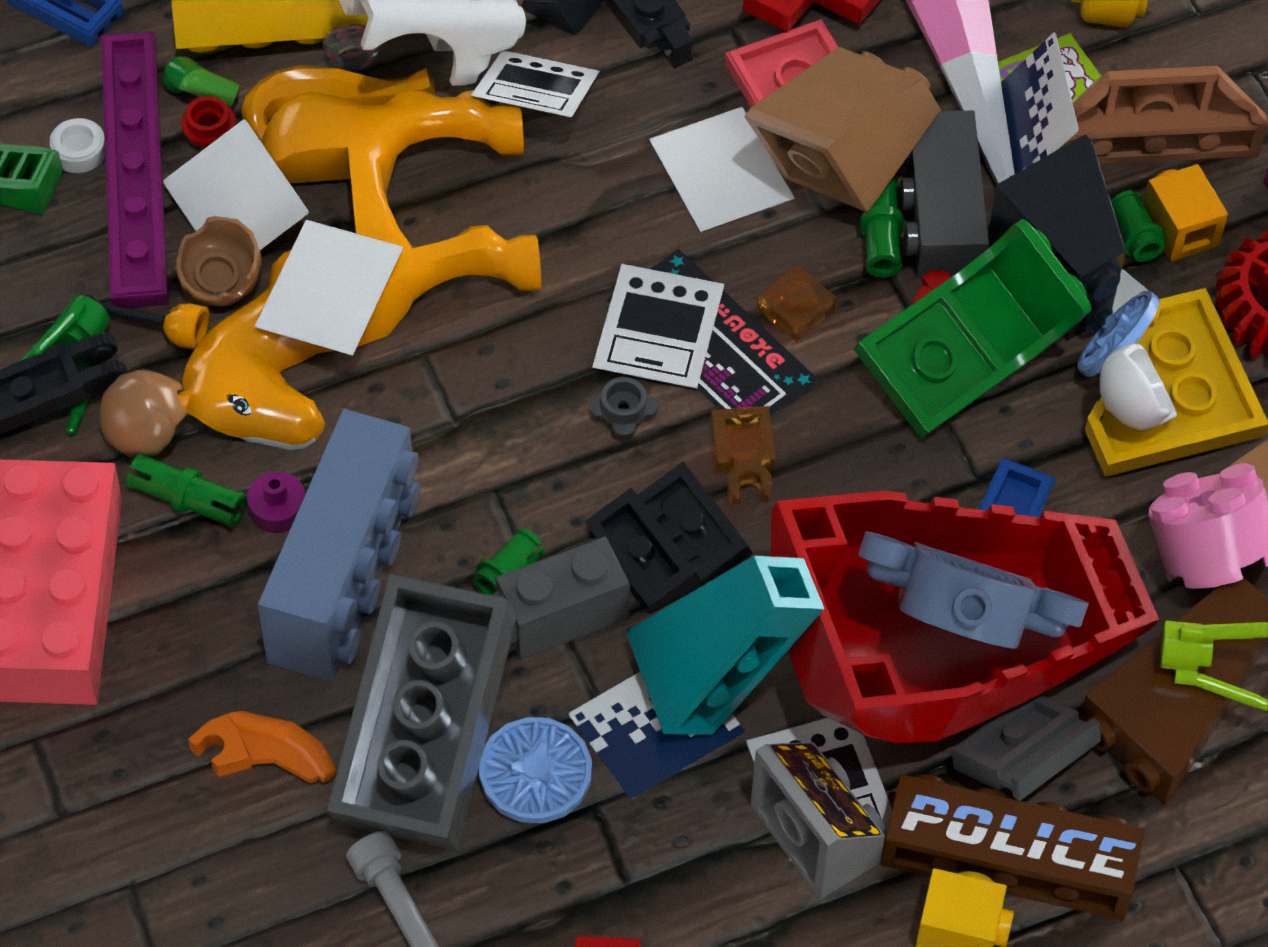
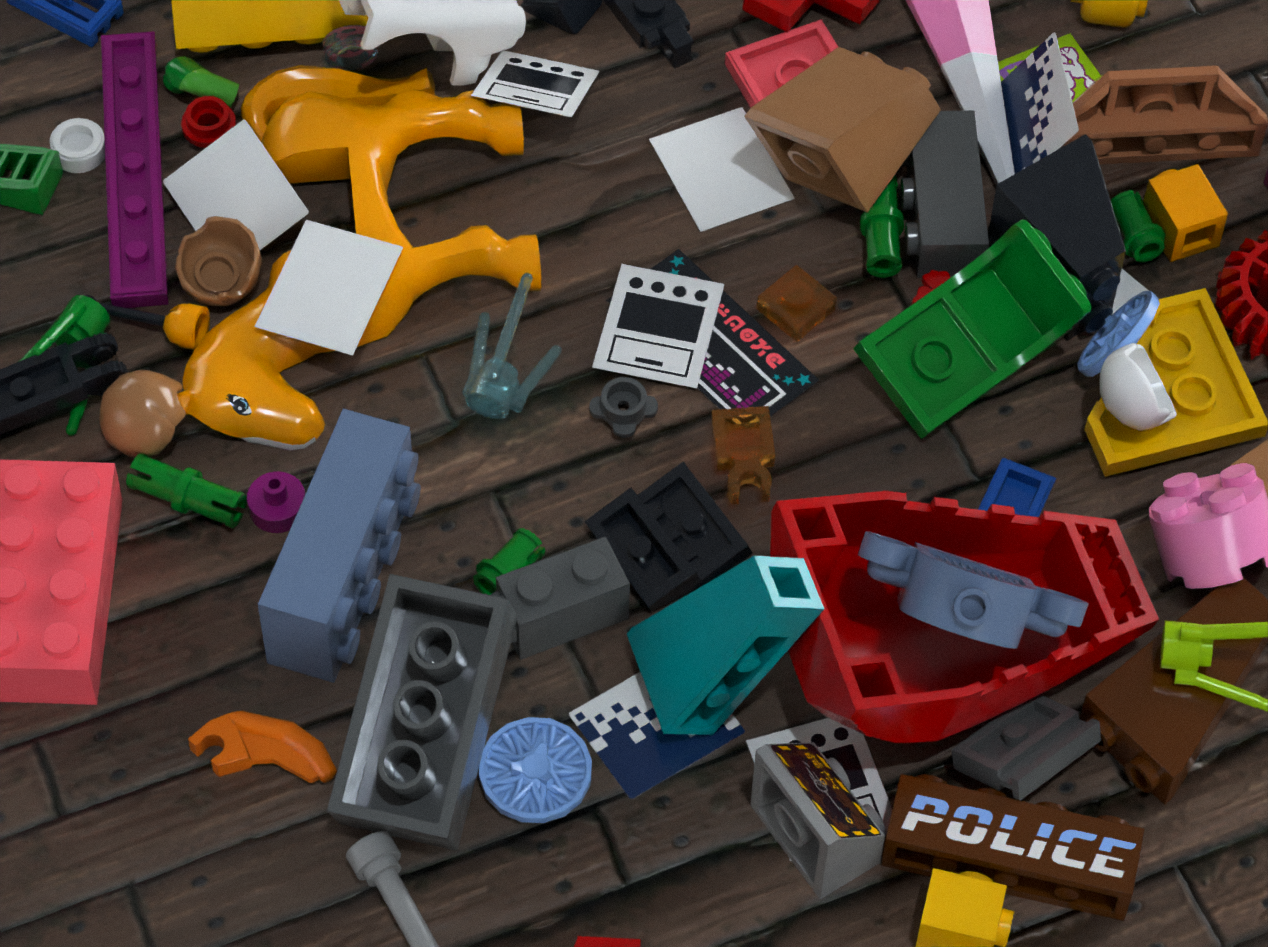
(494, 386): none -> clear light blue plant

